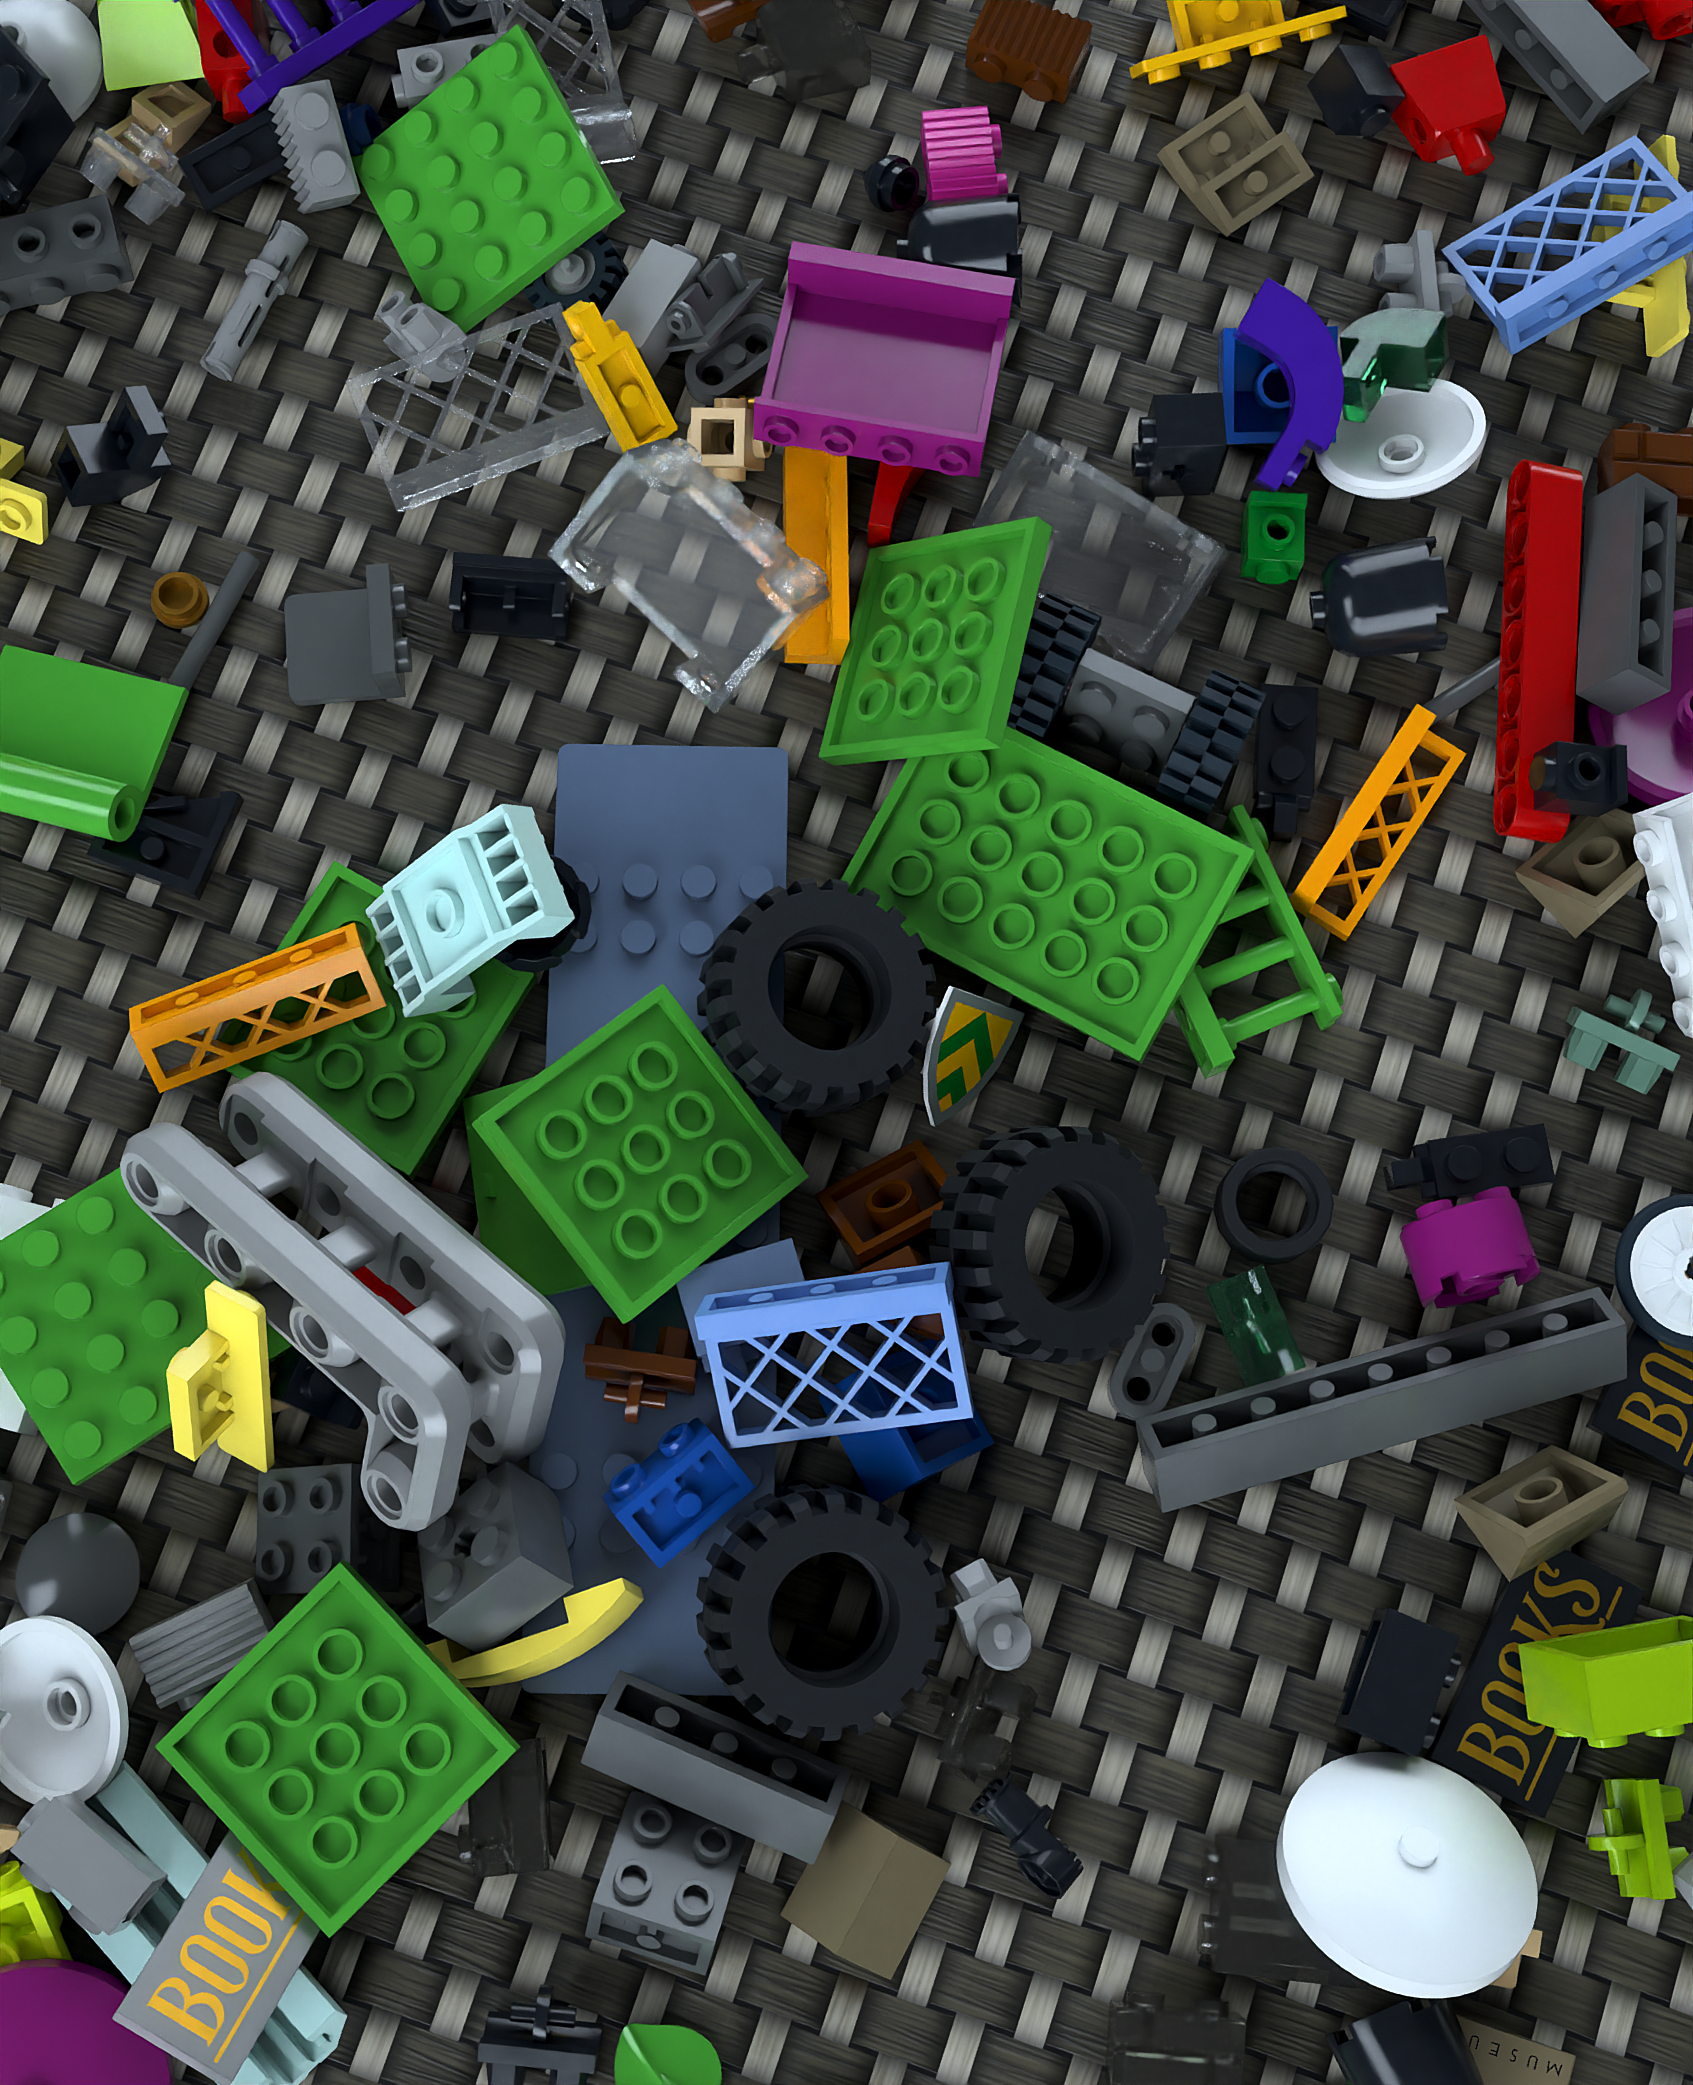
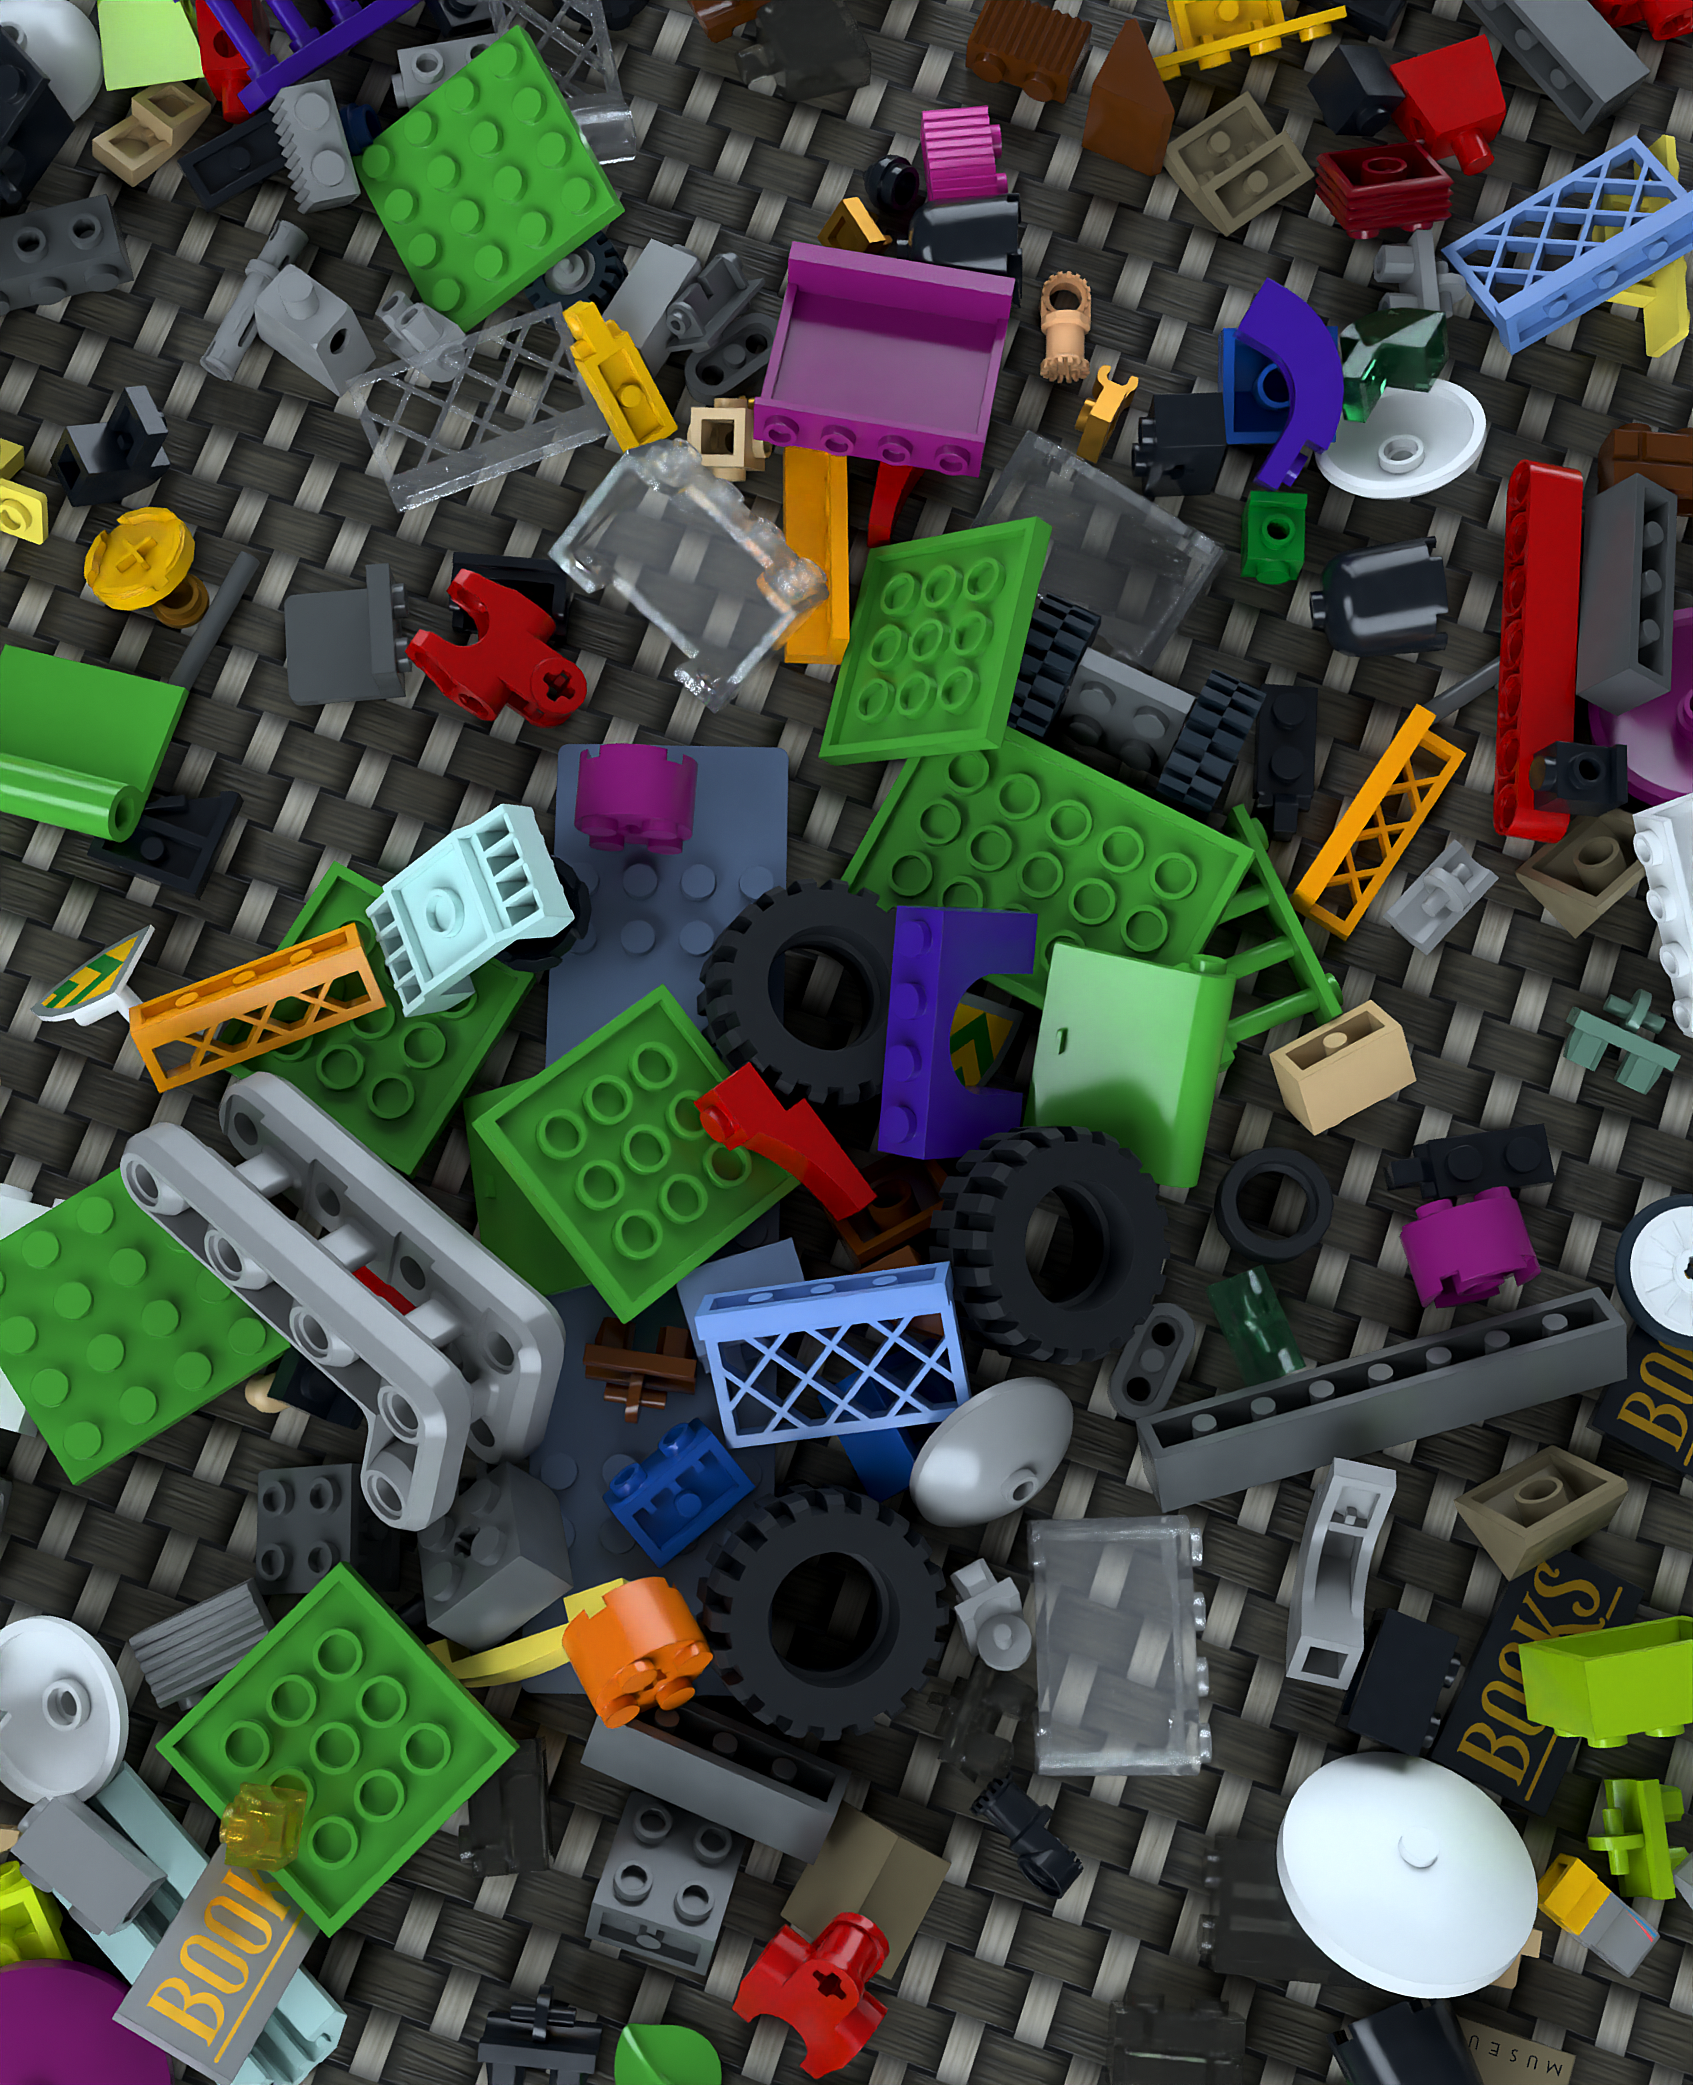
(79, 1571): dark grey dish -> none
(97, 985): none -> shield
(109, 156): clear hips -> none
(139, 559): none -> yellow tile
(224, 1382): light yellow bracket -> none
(263, 1827): none -> clear yellow brick
(303, 320): none -> light grey torso
(508, 661): none -> red piece
(635, 798): none -> magenta brick
(637, 1651): none -> orange brick
(749, 1115): none -> red slope
(820, 1988): none -> red piece
(854, 229): none -> pearl gold tile
(933, 964): none -> dark purple arch
(992, 1453): none -> light grey dish
(1065, 330): none -> light nougat connector
(1100, 415): none -> pearl gold plate
(1118, 1647): none -> clear windscreen
(1129, 106): none -> reddish brown slope
(1133, 1053): none -> bright green door
(1333, 1571): none -> light grey arch
(1343, 1067): none -> tan brick
(1383, 188): none -> dark red brick
(1439, 898): none -> light grey hips
(1594, 1914): none -> leg

